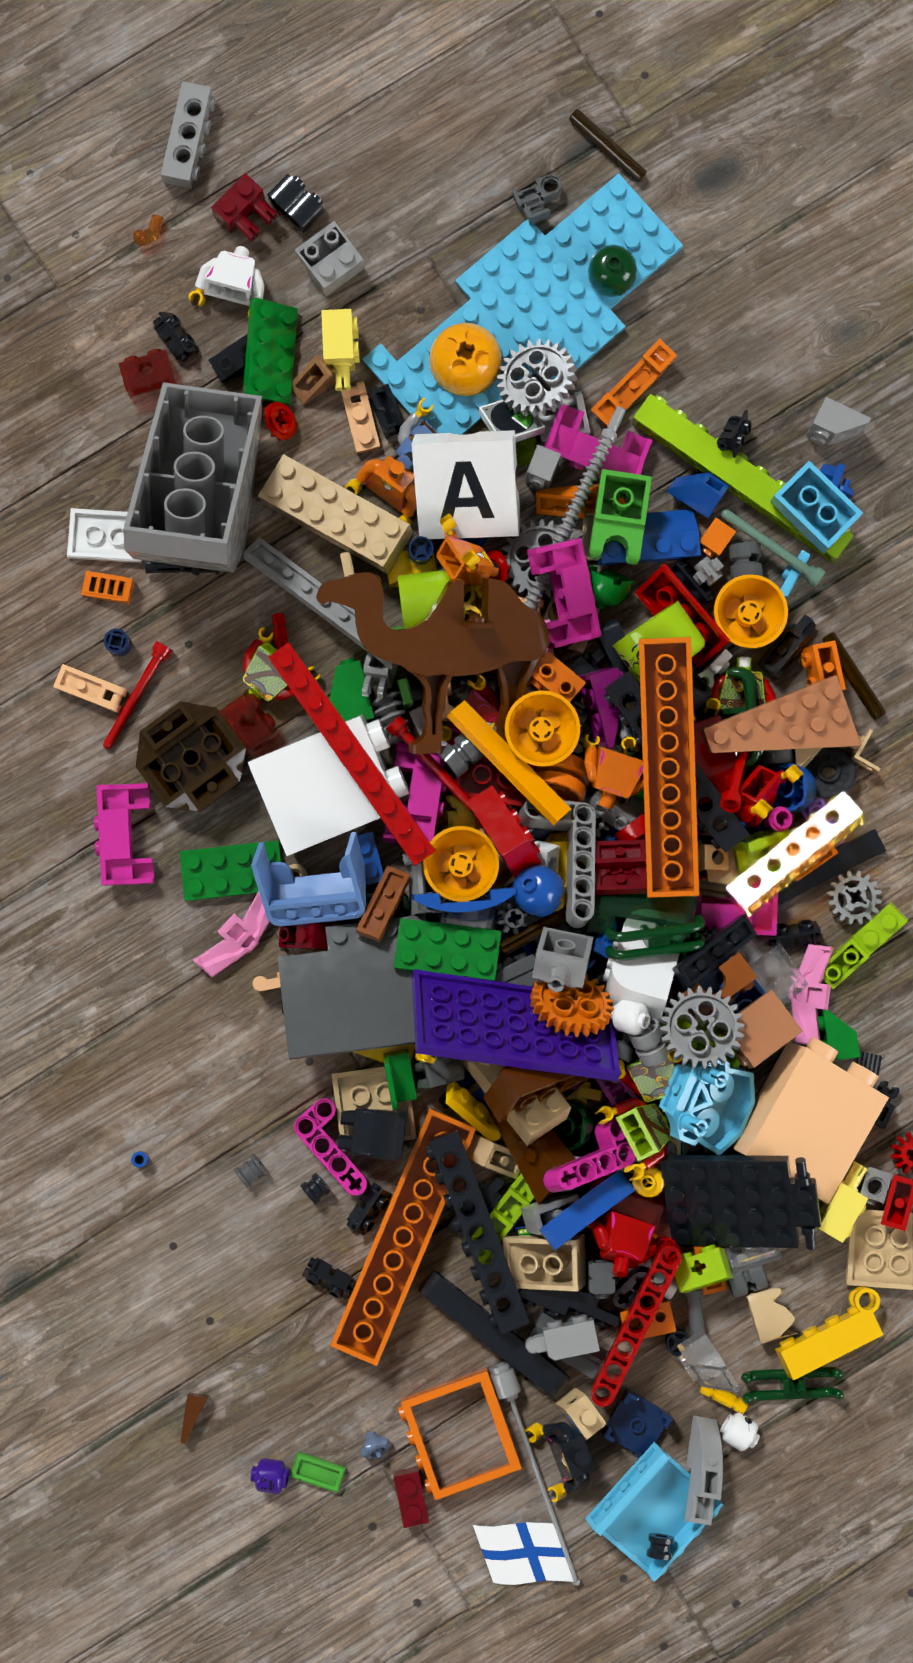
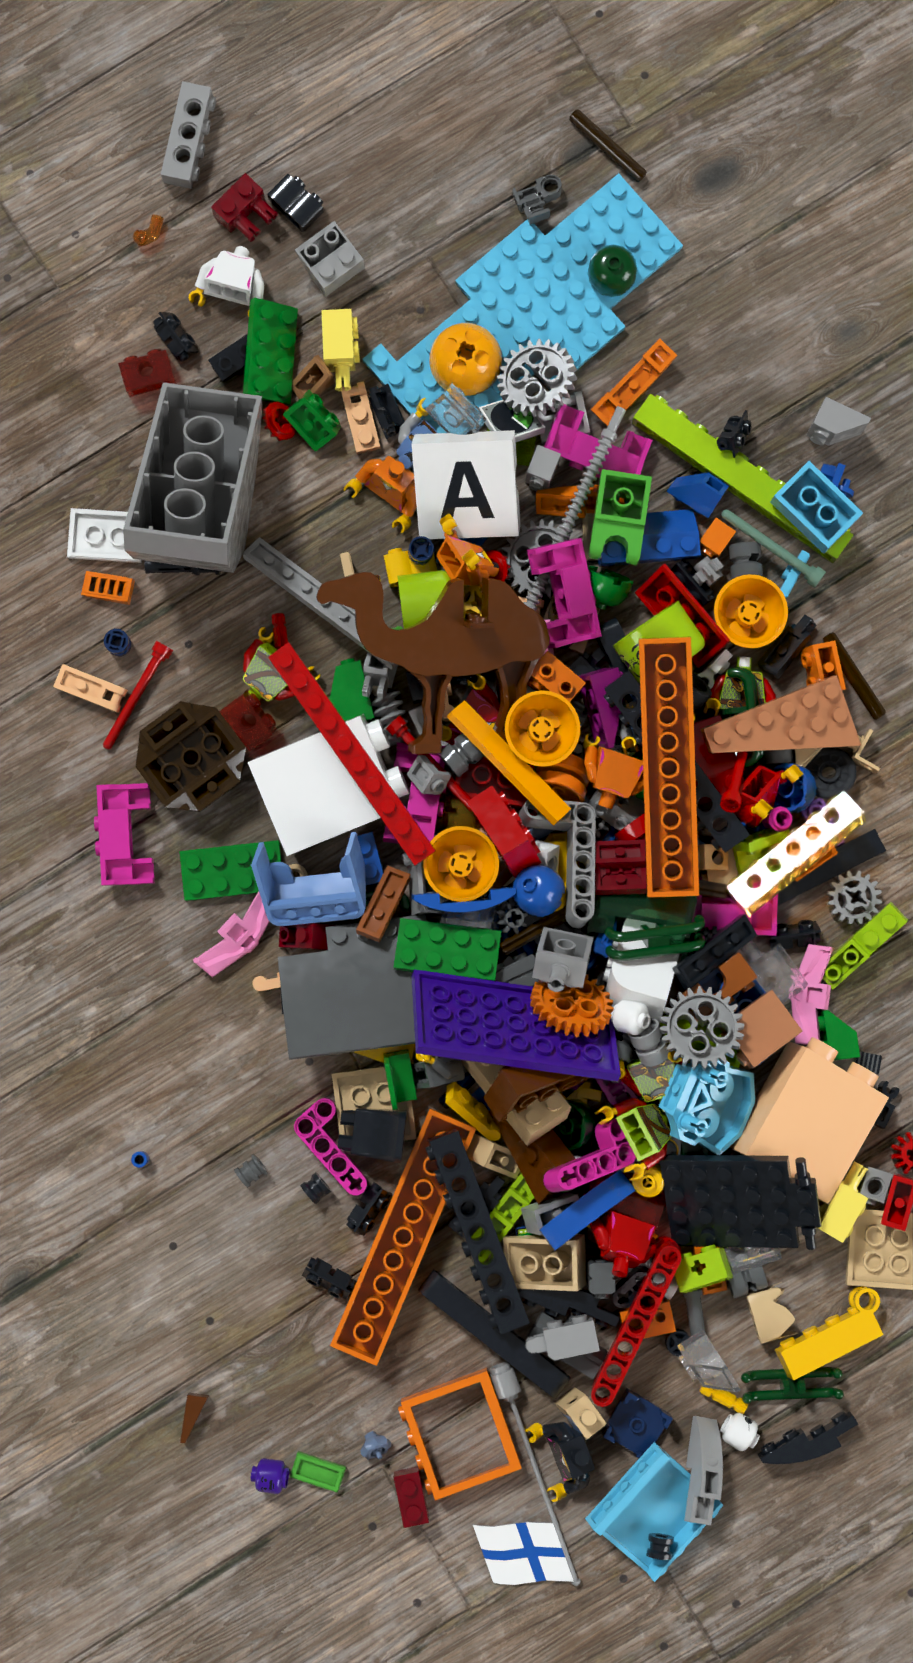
(313, 420): none -> green bracket
(335, 514): tan brick -> none
(406, 694): bright green tile -> none
(427, 777): none -> light grey bracket
(455, 412): none -> clear slope
(798, 1447): none -> black slope

